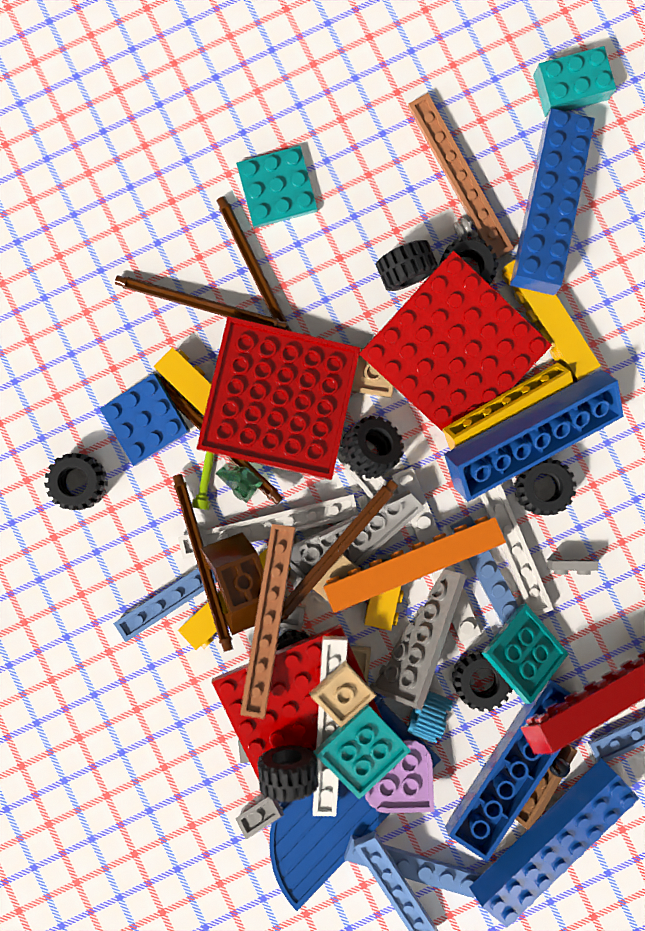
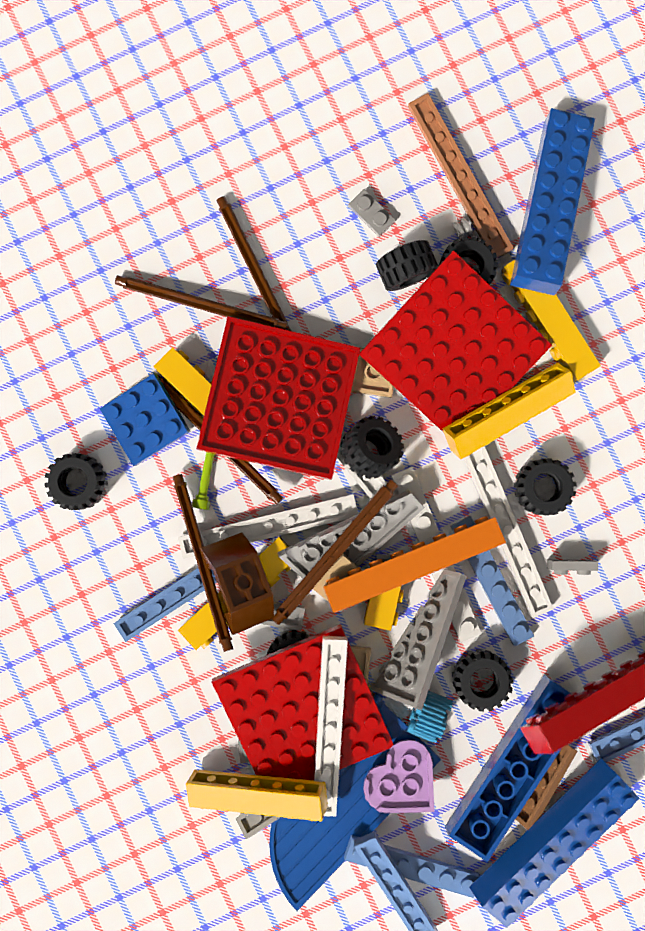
(241, 481): clear green wing -> none
(257, 794): none -> yellow brick
(268, 621): nougat plate -> none
(277, 187): teal plate -> none
(288, 773): black tyre -> none
(342, 694): tan tile -> none
(362, 751): teal plate -> none
(371, 213): none -> light grey plate
(525, 653): teal plate -> none
(534, 435): blue brick -> none
(563, 766): black hinge -> none
(574, 80): teal brick -> none

